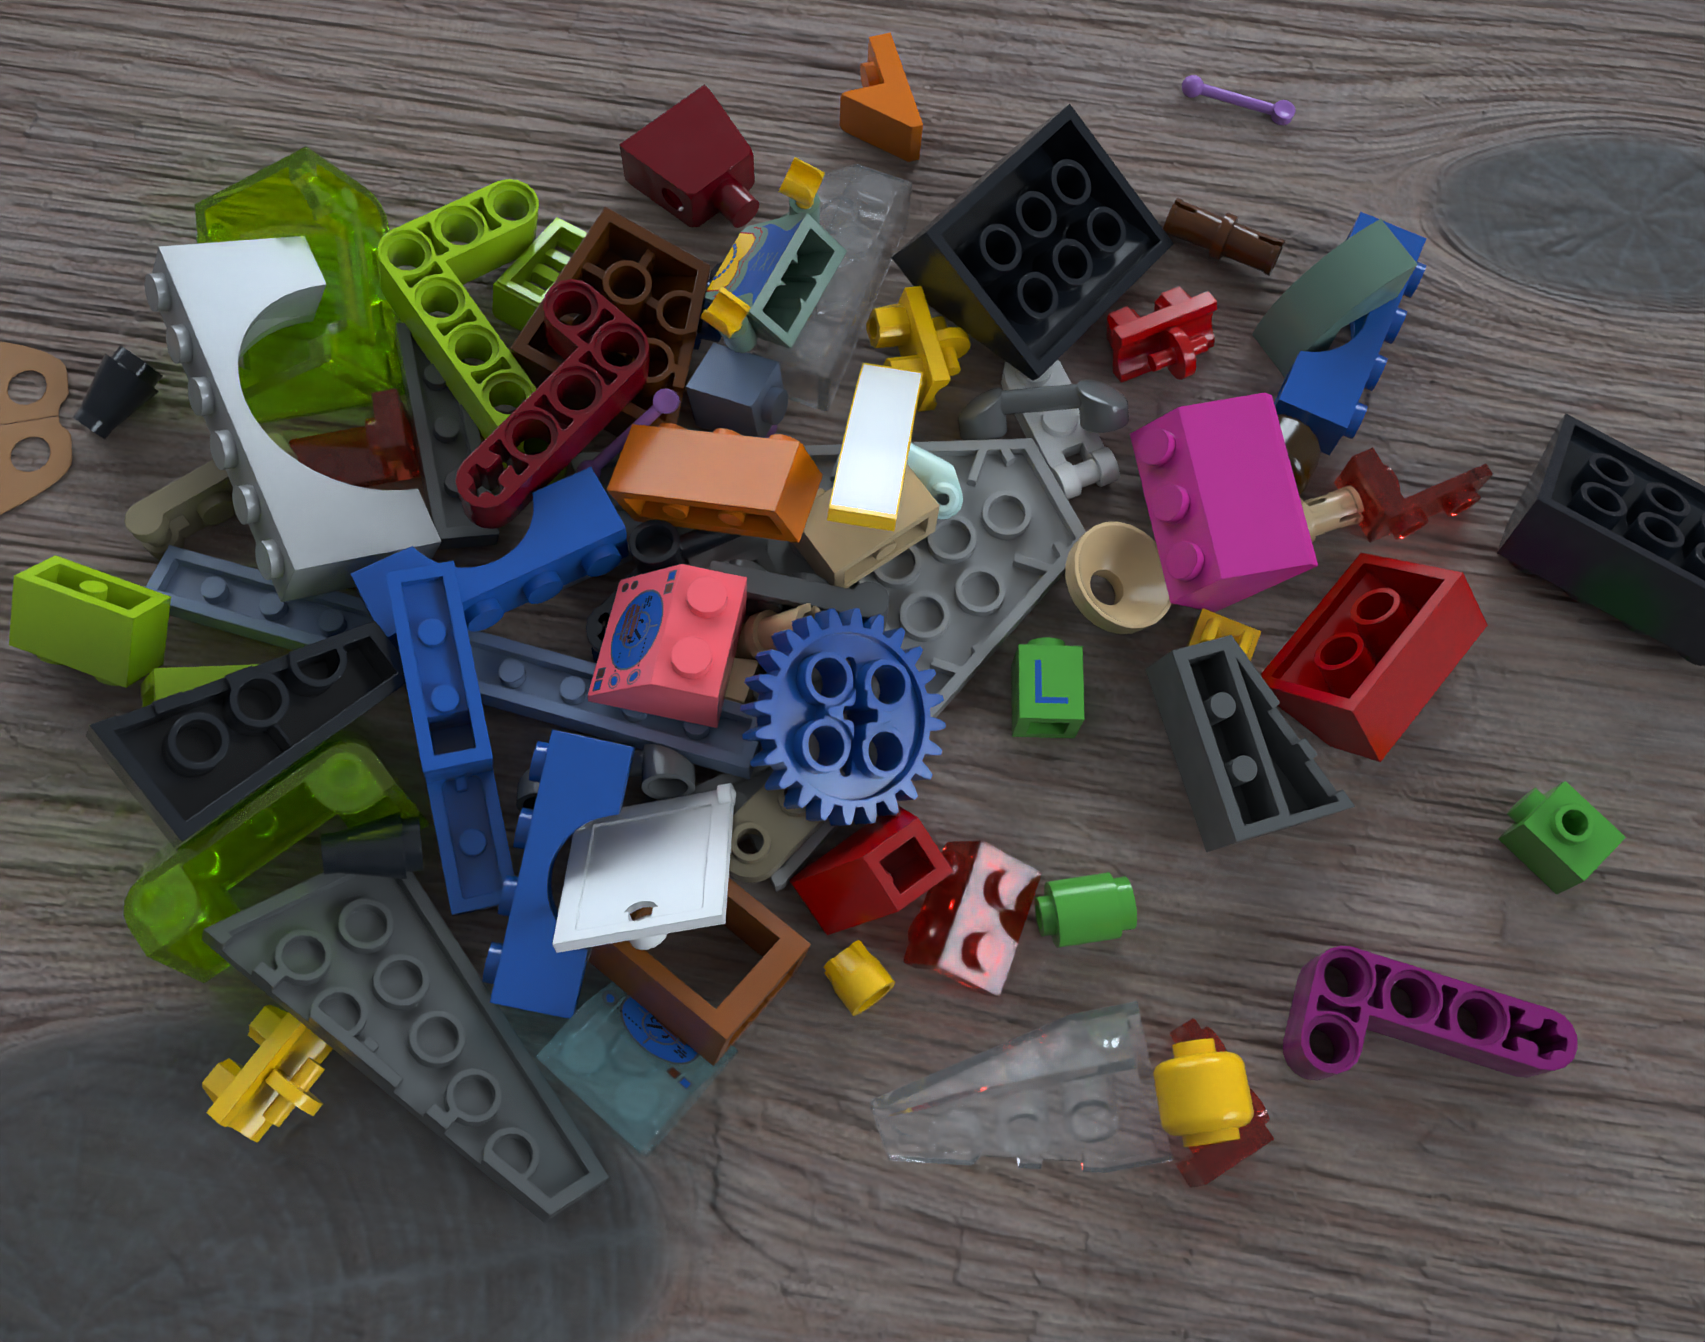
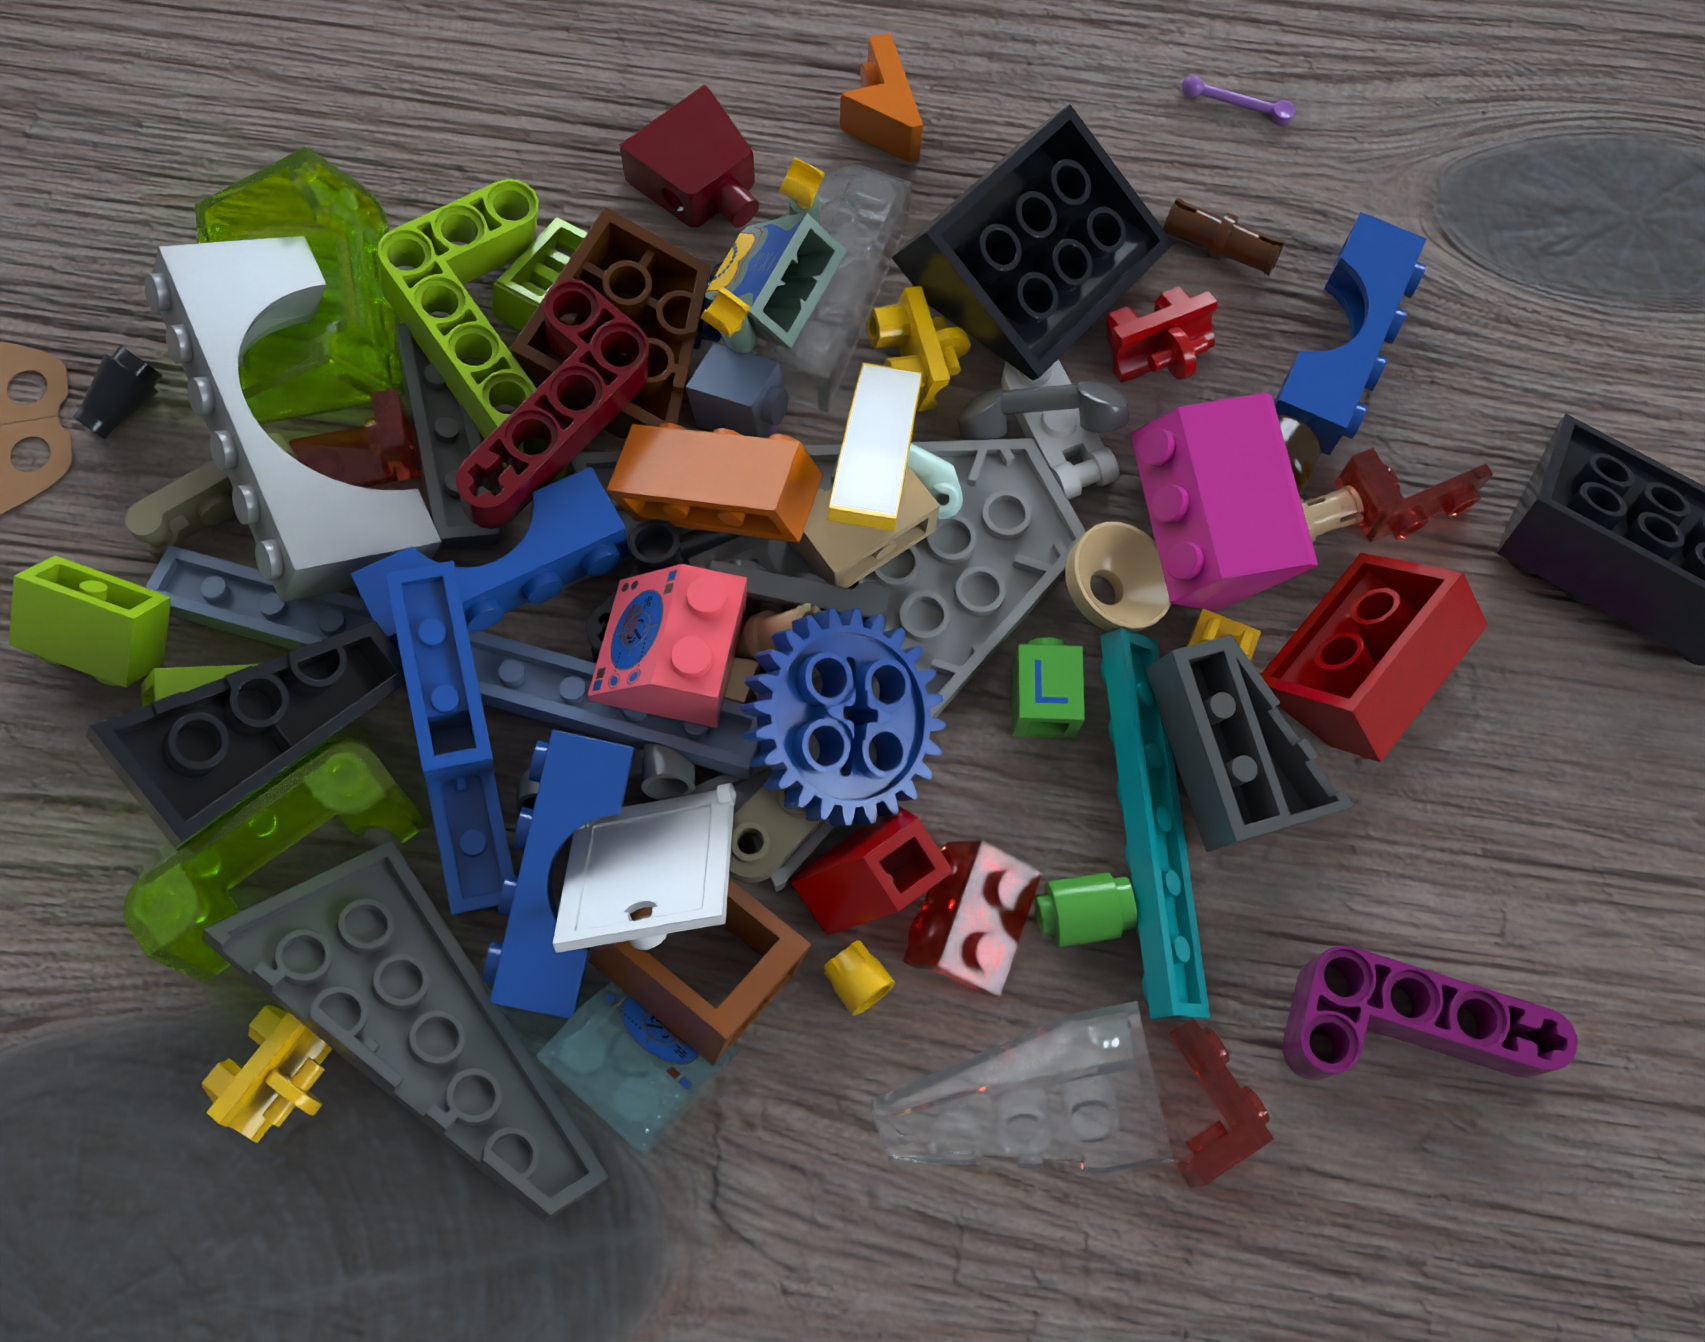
(375, 848): black cone -> none
(664, 401): medium lavender hinge -> none
(1154, 833): none -> teal plate
(1203, 1094): yellow head -> none
(1333, 293): sand green brick -> none
(1559, 836): bright green brick -> none

